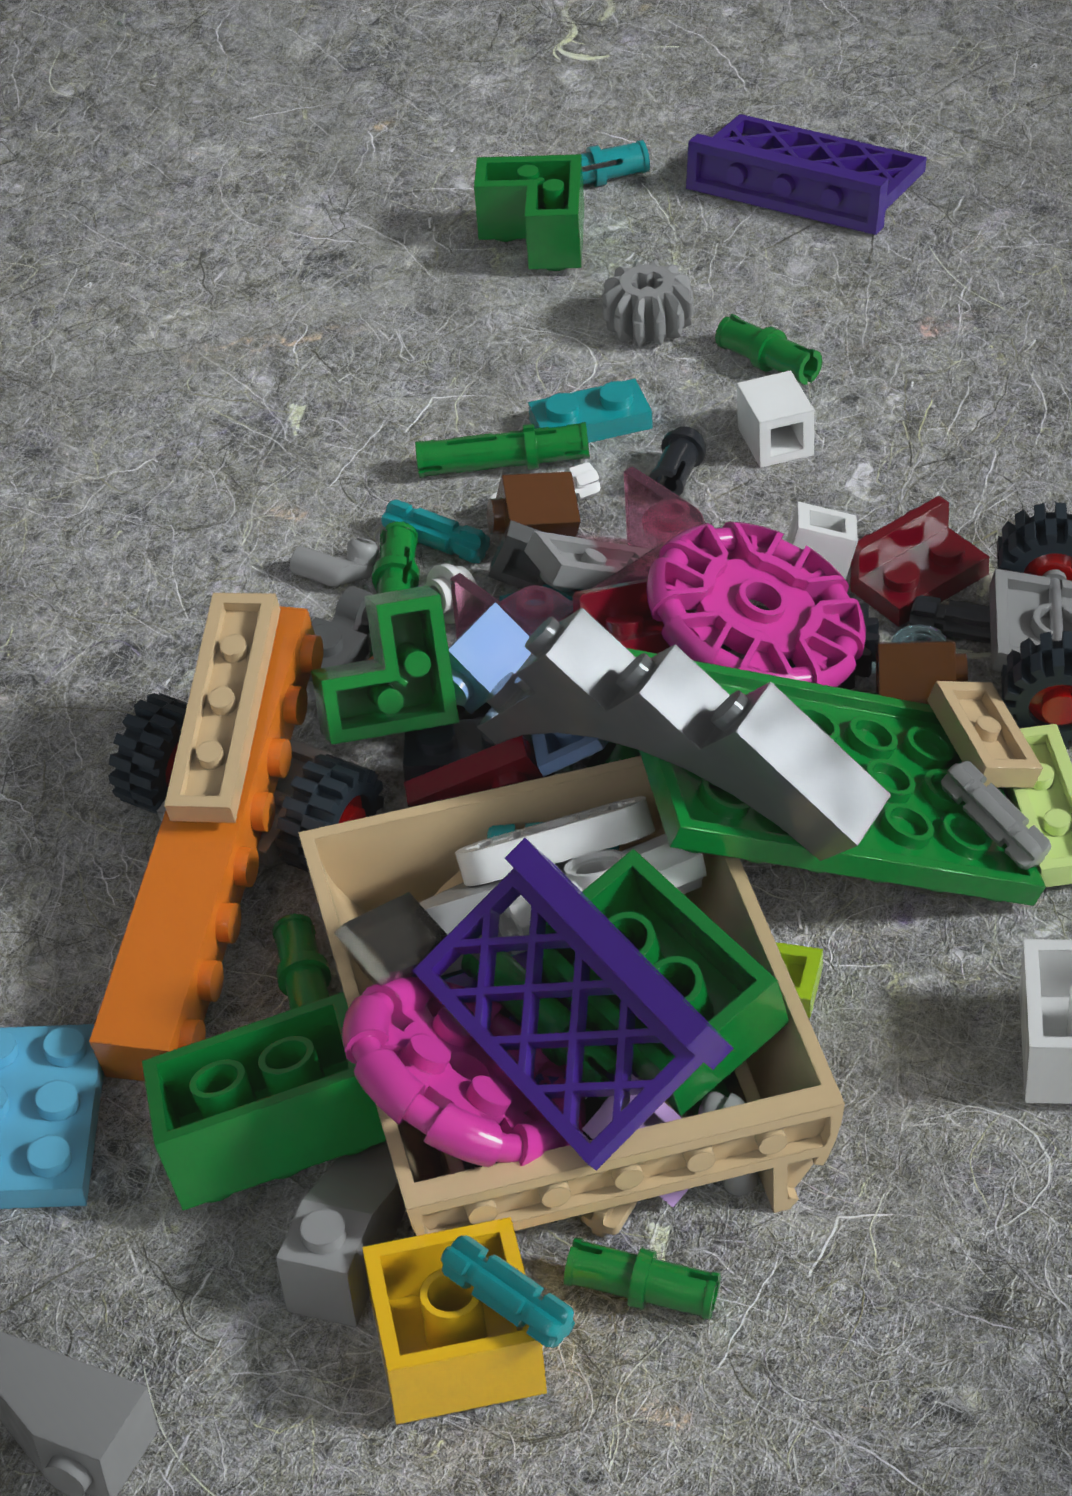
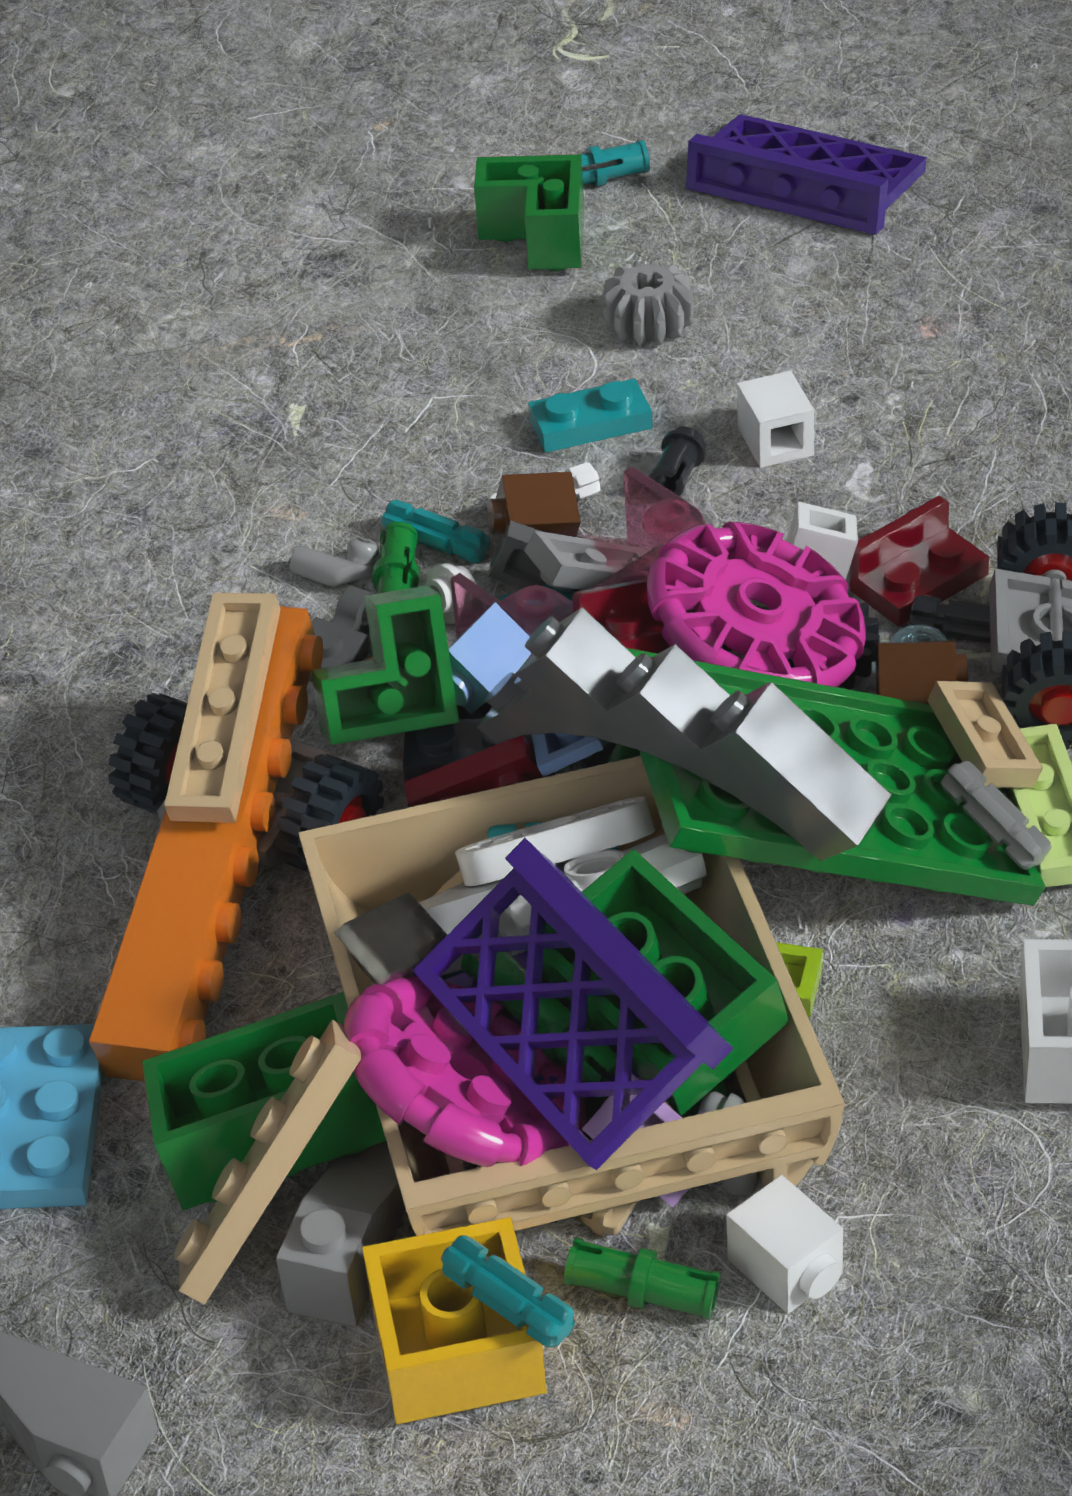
(249, 1185): none -> tan plate
(302, 969): green pin -> none
(498, 450): green pin -> none
(768, 348): green pin -> none
(785, 1244): none -> white brick

